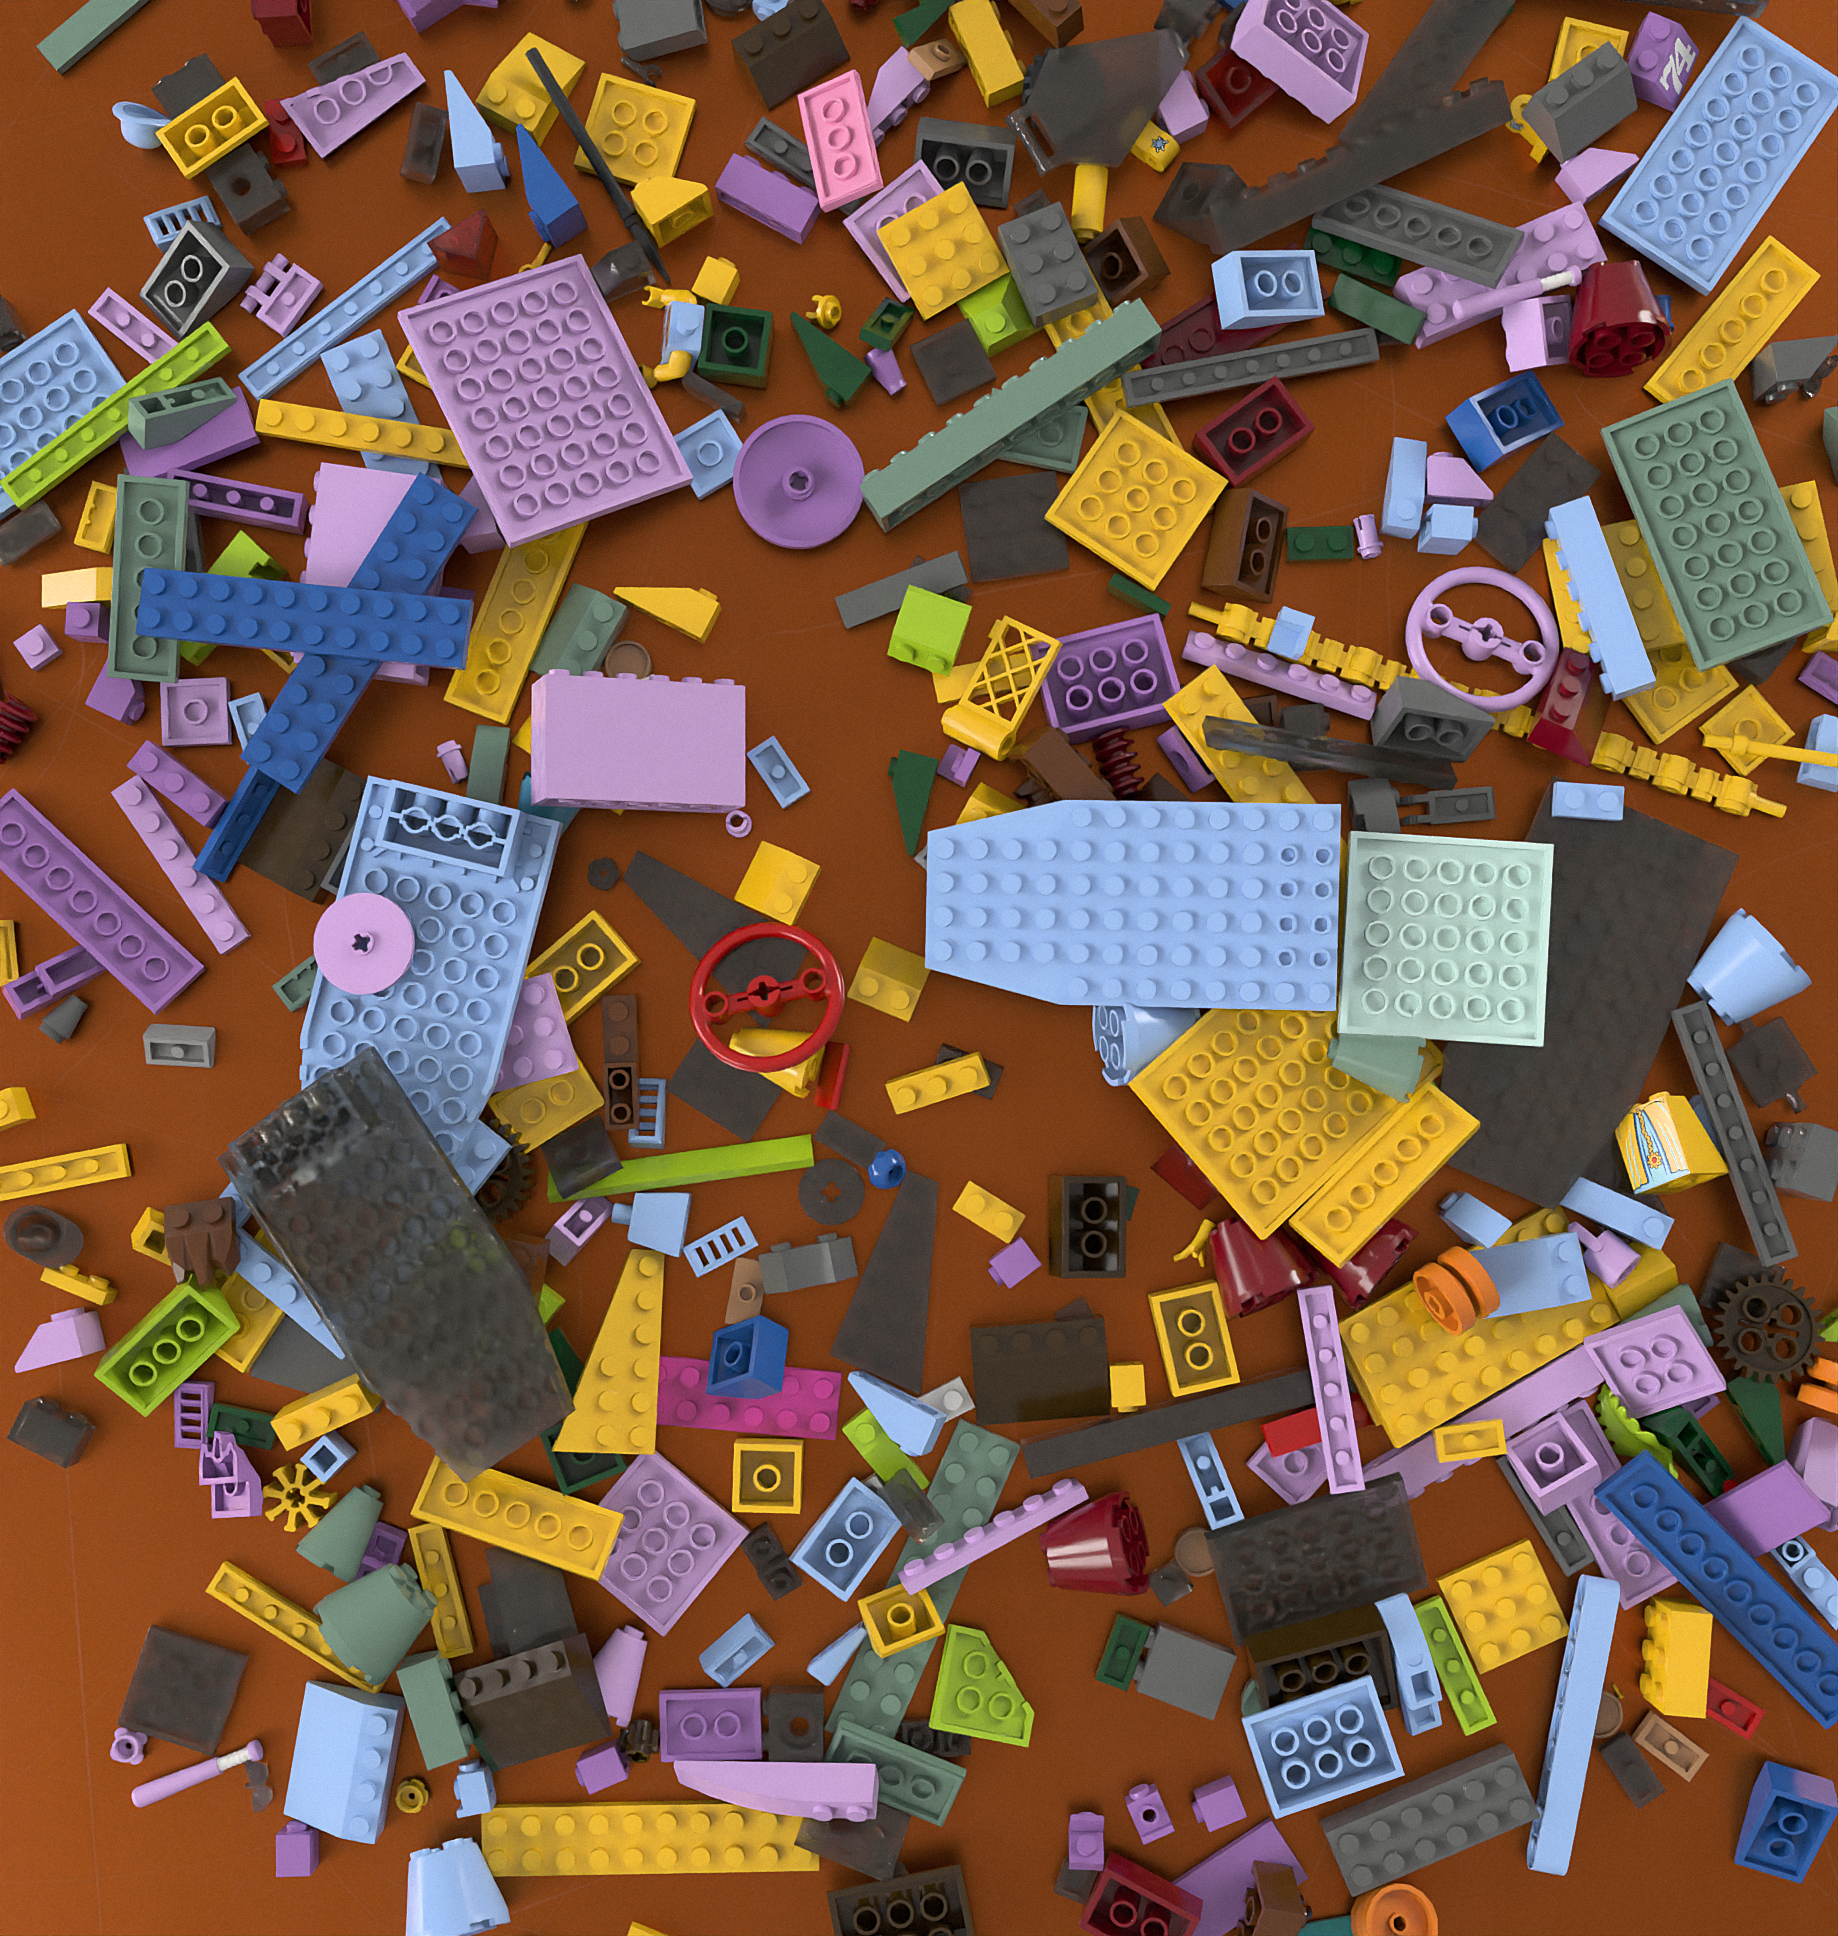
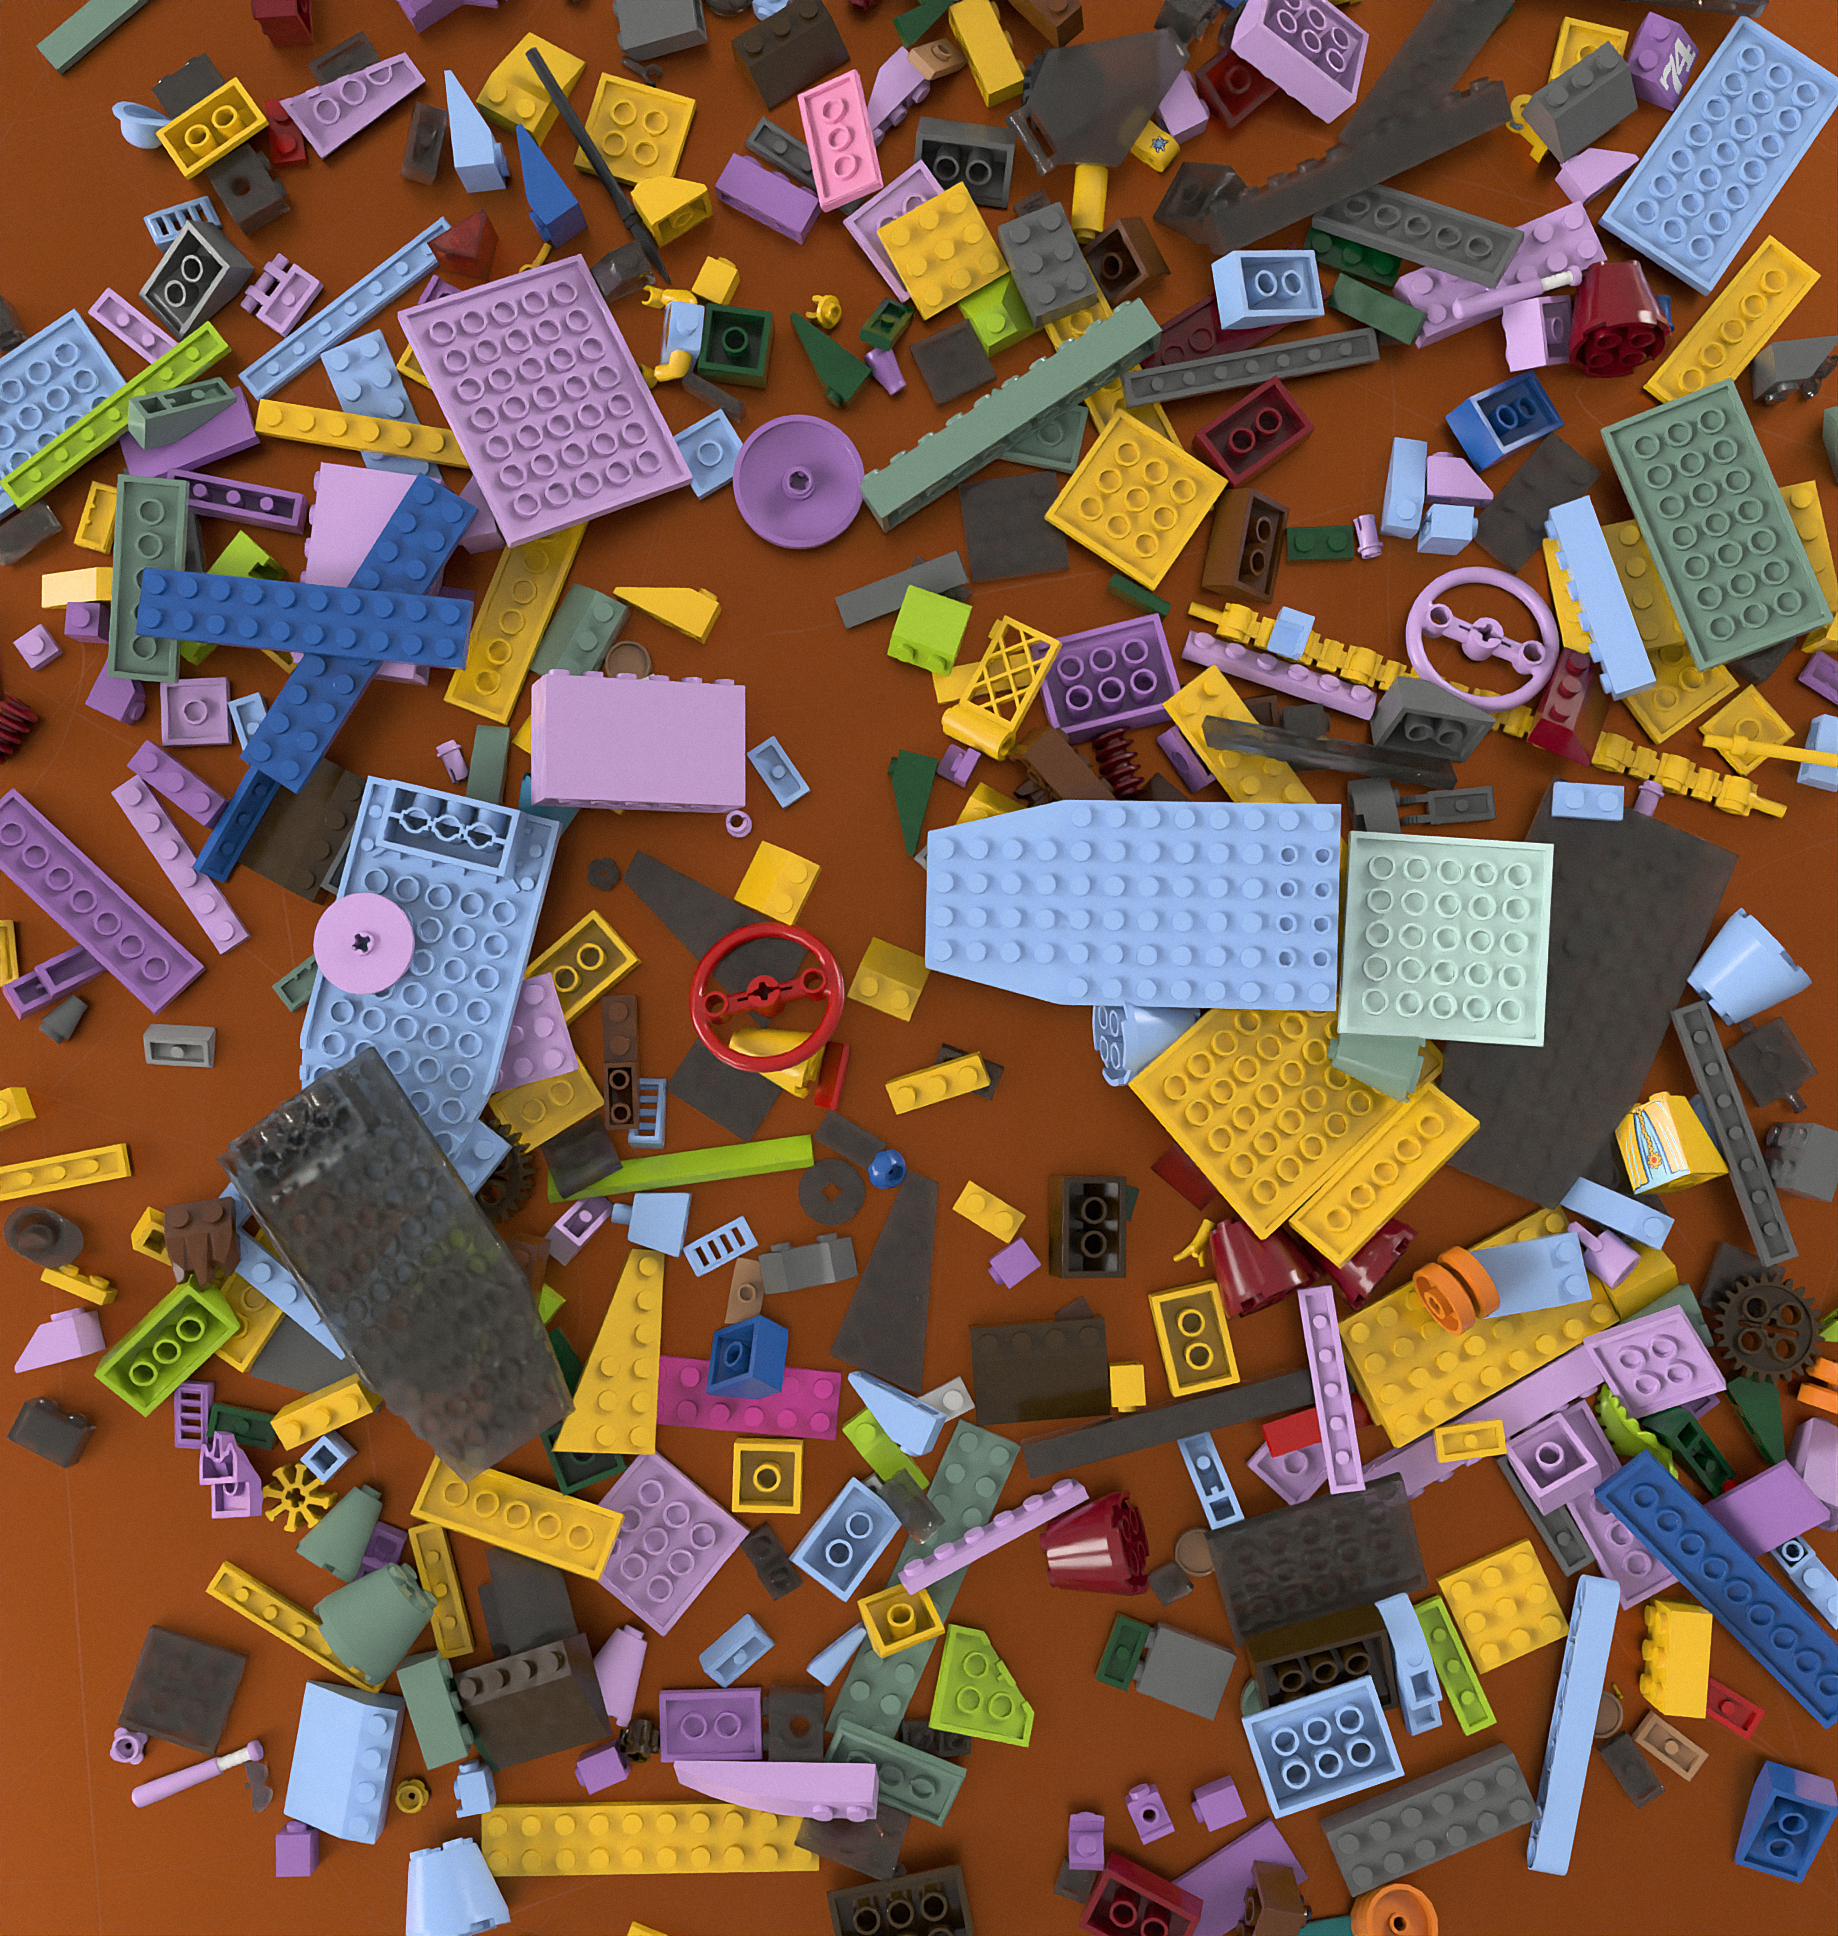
(1472, 1219): light blue slope -> none
(1648, 797): none -> lavender pin

